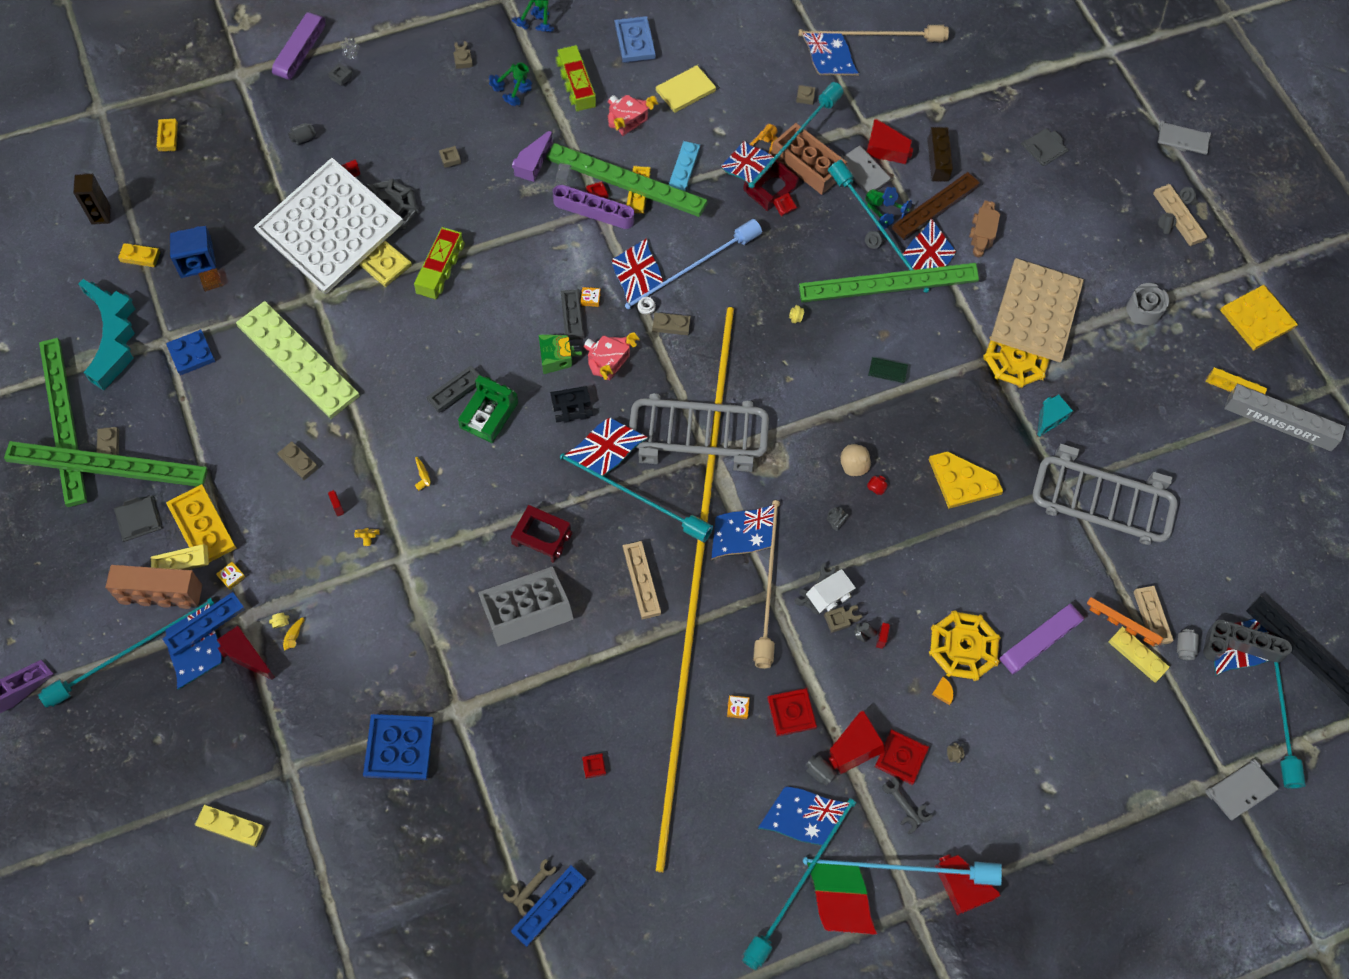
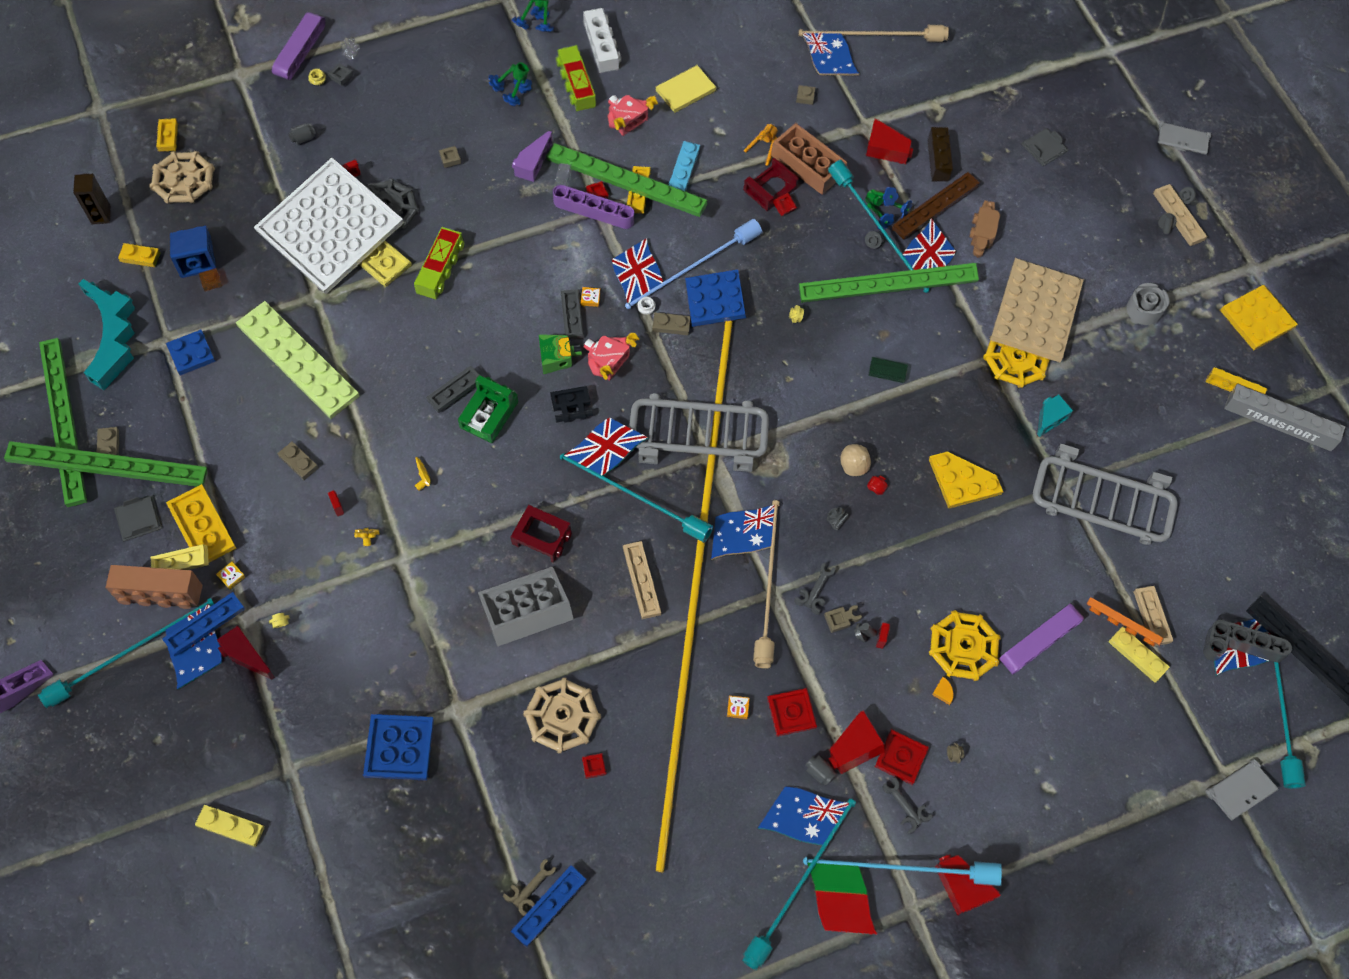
(182, 189): none -> tan plate
(292, 634): yellow bar -> none
(317, 77): none -> light yellow plate
(462, 56): dark tan plate -> none
(563, 726): none -> tan plate
(601, 40): none -> white brick
(634, 39): medium blue plate -> none
(715, 298): none -> blue plate
(751, 162): flag -> none
(830, 591): white brick -> none
(866, 174): light grey door -> none
(1187, 644): light grey brick -> none

